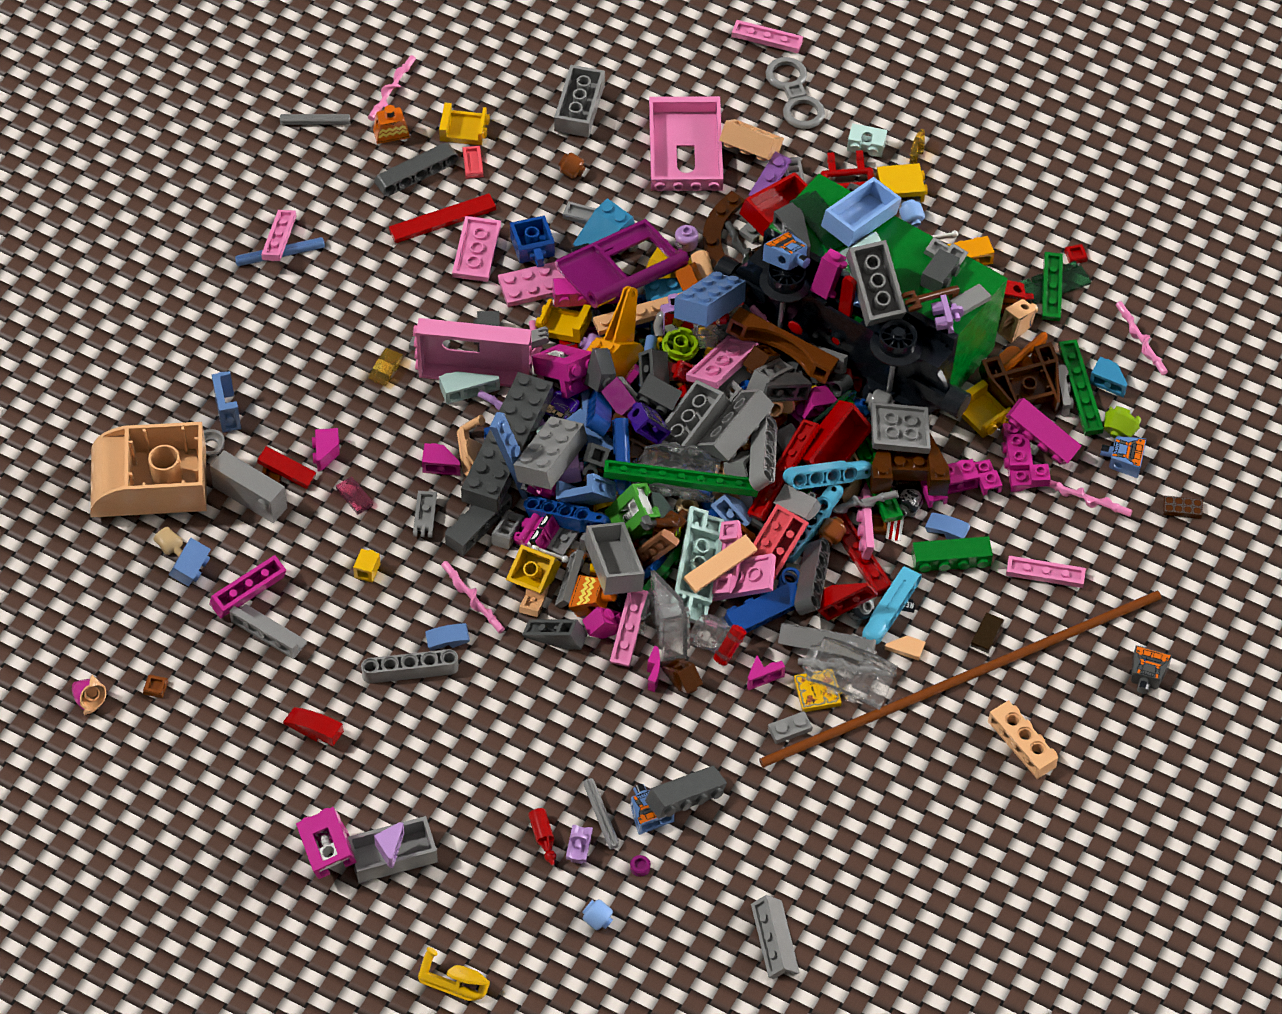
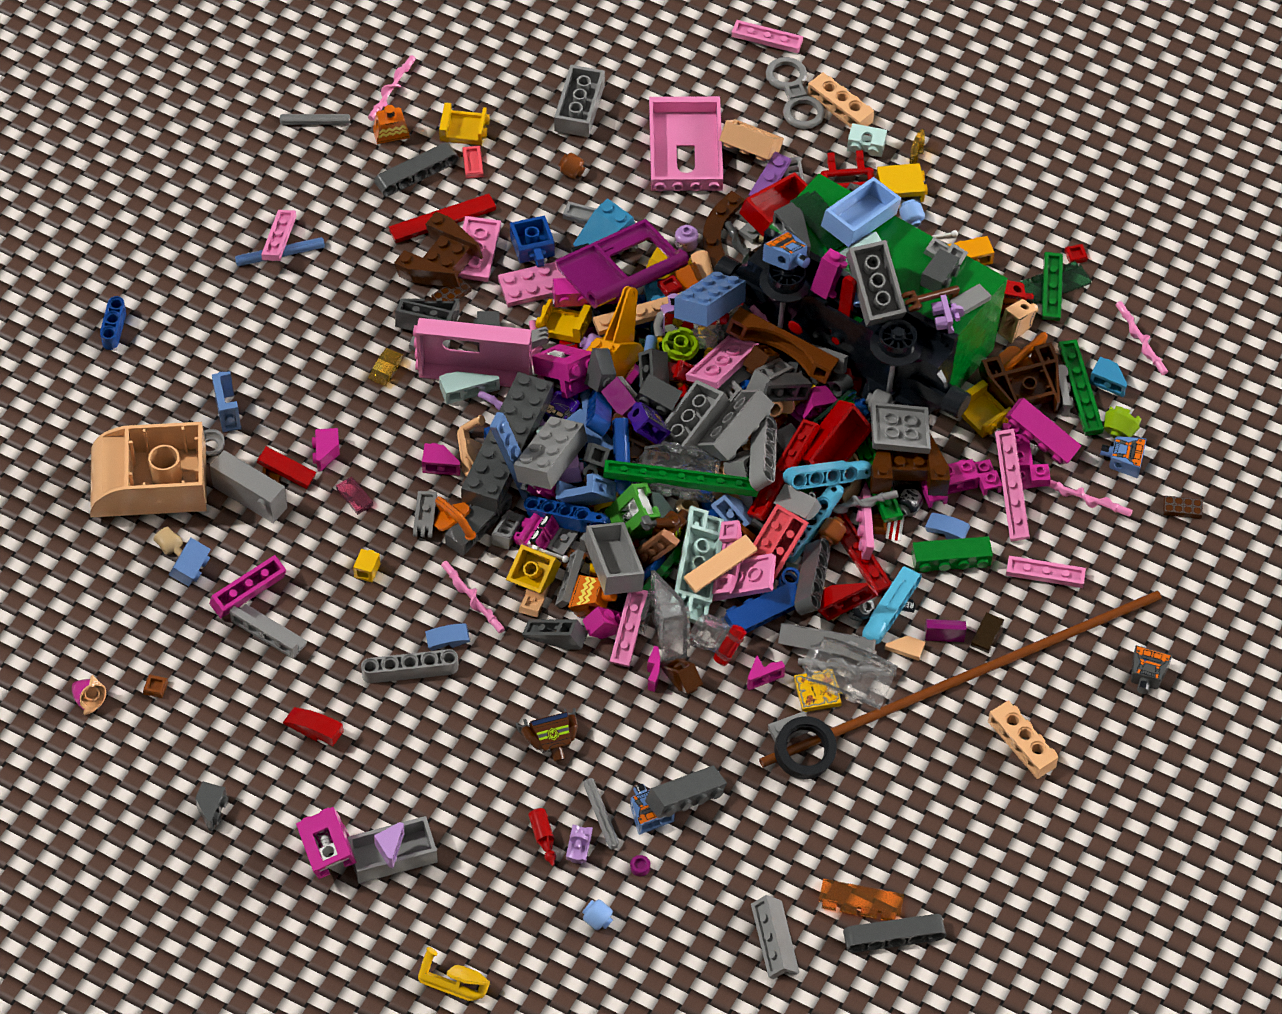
(113, 323): none -> blue beam
(210, 802): none -> dark grey slope
(411, 310): none -> dark grey wedge
(444, 259): none -> reddish brown wedge
(450, 293): none -> reddish brown tile
(453, 514): none -> orange piece
(551, 733): none -> reddish brown torso
(670, 285): none -> red tile
(822, 731): none -> black tyre
(840, 101): none -> light nougat brick
(859, 897): none -> clear orange windscreen
(894, 933): none -> dark grey beam
(945, 630): none -> magenta brick
(1012, 485): none -> bright pink plate

